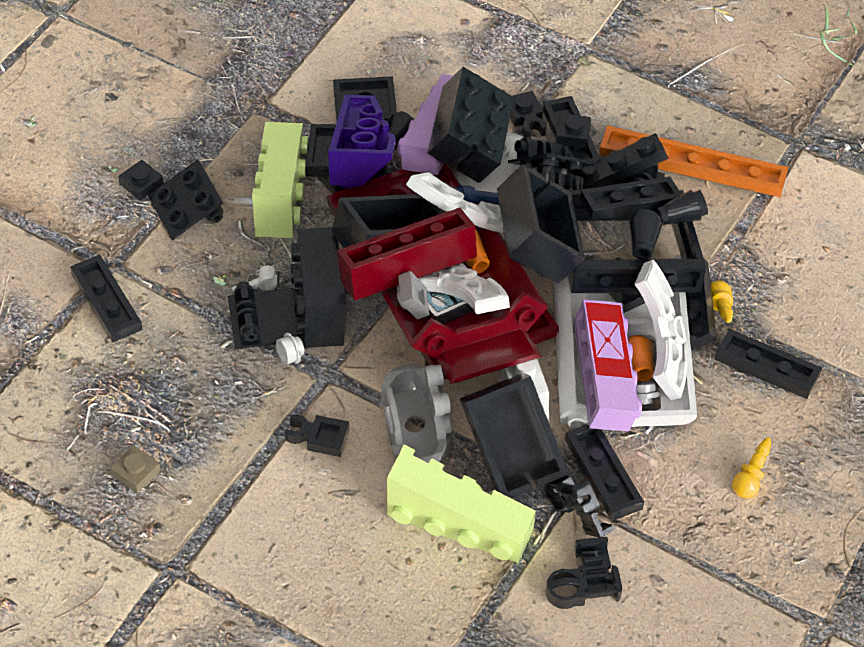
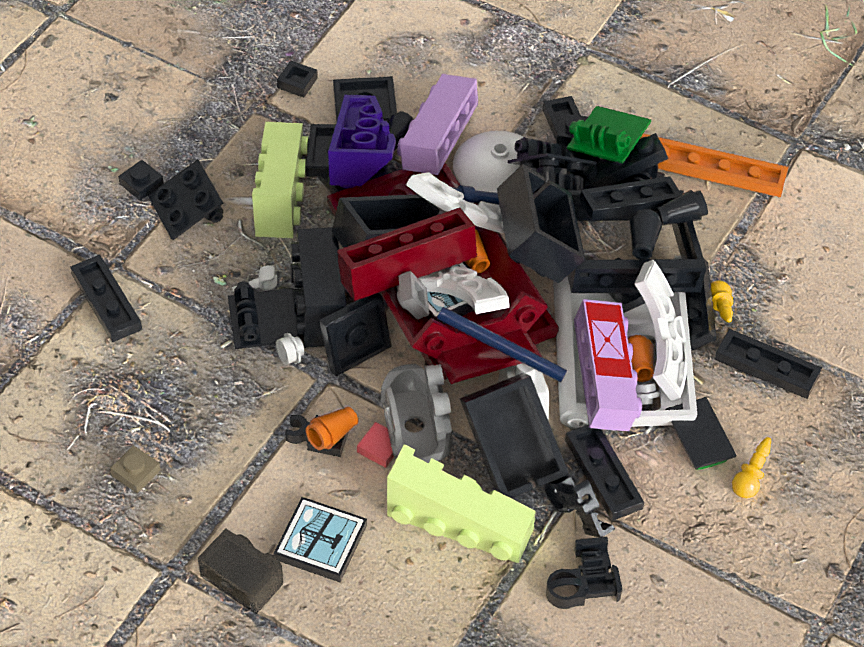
(241, 570): none -> clear smoke brick
(297, 79): none -> black plate
(320, 539): none -> tile
(330, 428): none -> orange cone
(355, 333): none -> black tile
(376, 445): none -> coral tile
(468, 117): black piece -> none
(502, 344): none -> dark blue bar
(527, 112): black plate -> none
(607, 134): none -> green hinge
(703, 437): none -> black piece

